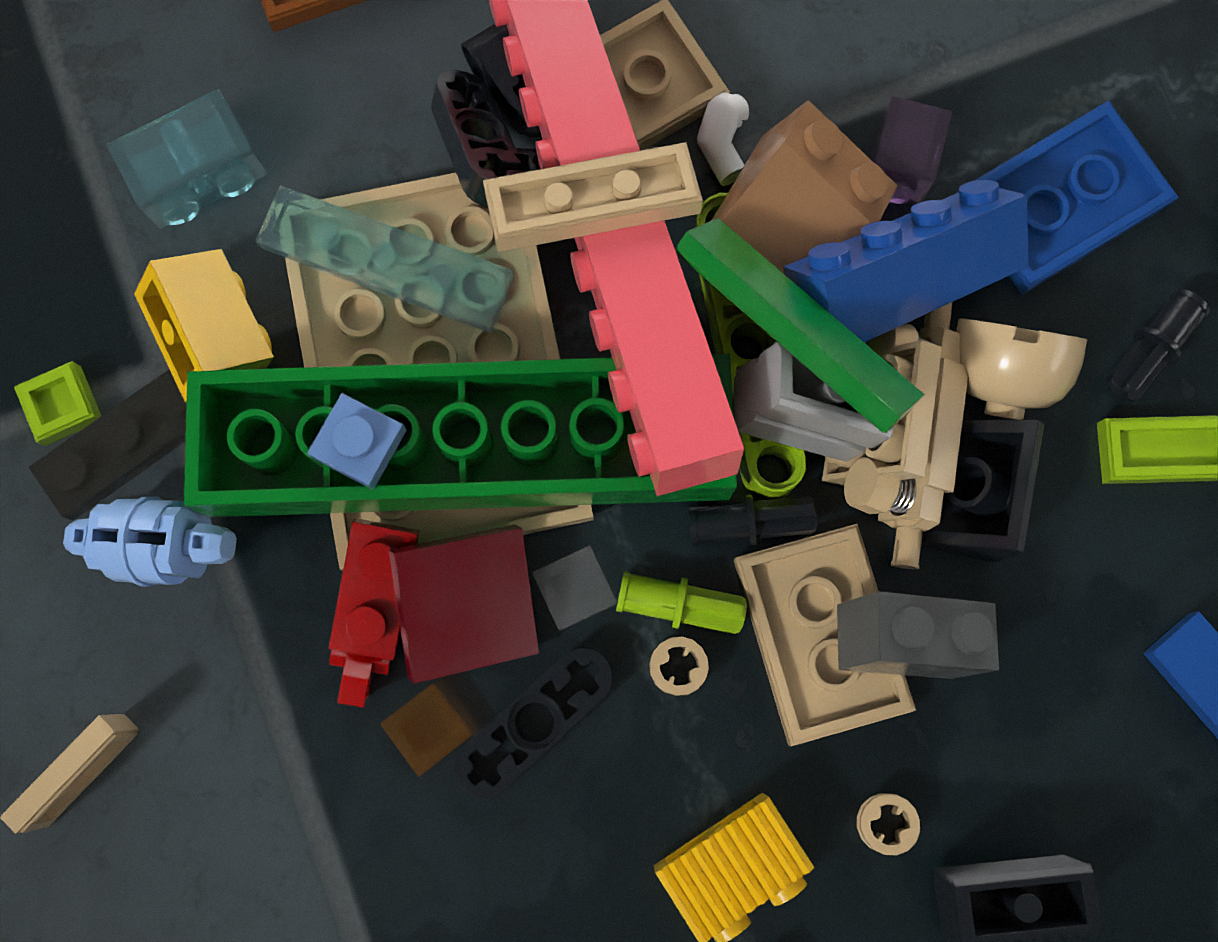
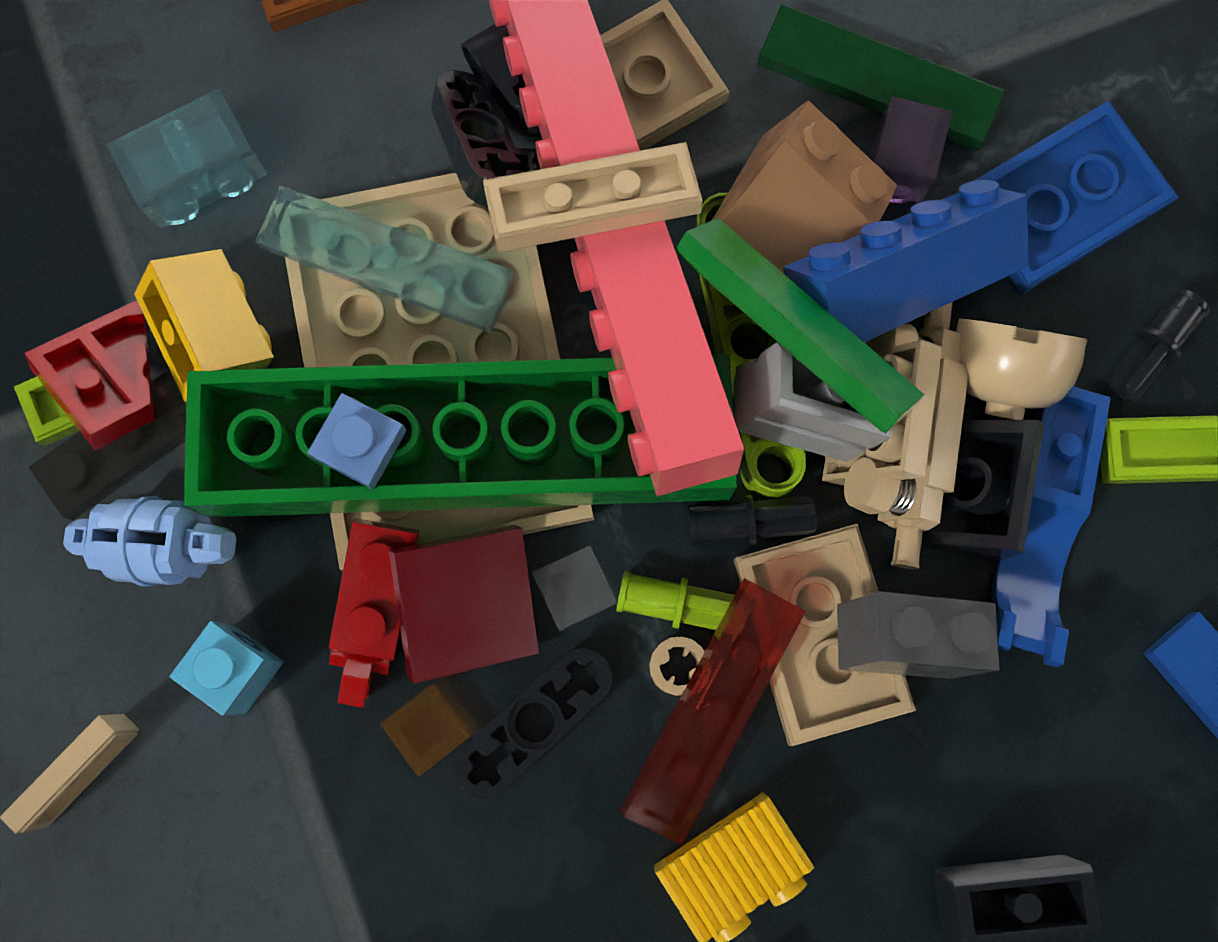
(100, 374): none -> red wing
(226, 669): none -> medium azure brick
(712, 711): none -> clear red tile
(716, 133): white arm -> none
(874, 72): none -> dark green tile
(904, 837): tan bush -> none
(1065, 481): none -> blue piece

